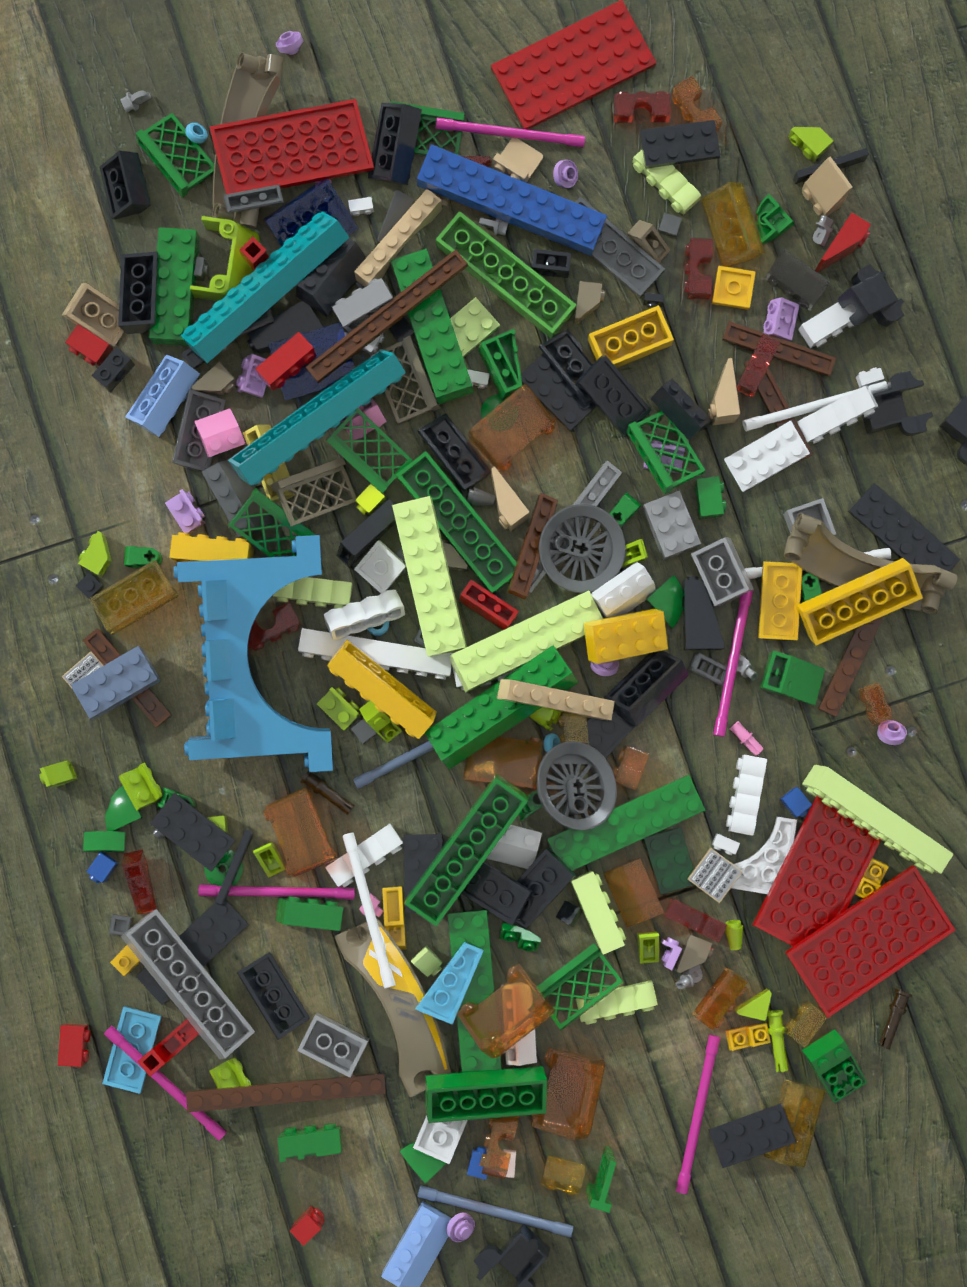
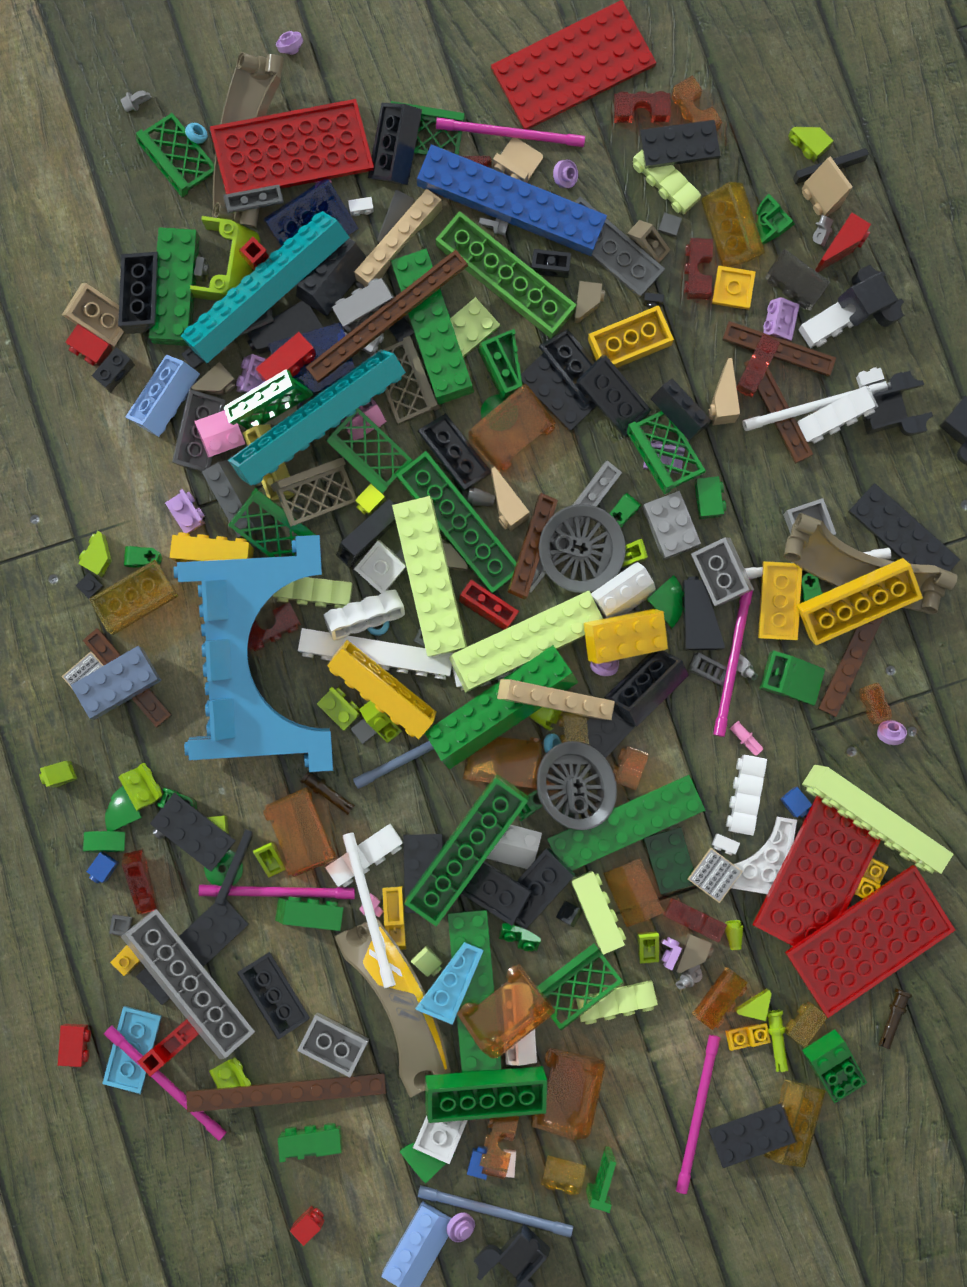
(124, 184): black slope -> none
(268, 393): none -> green fence
(479, 378): white piece -> none
(766, 456): white plate -> none

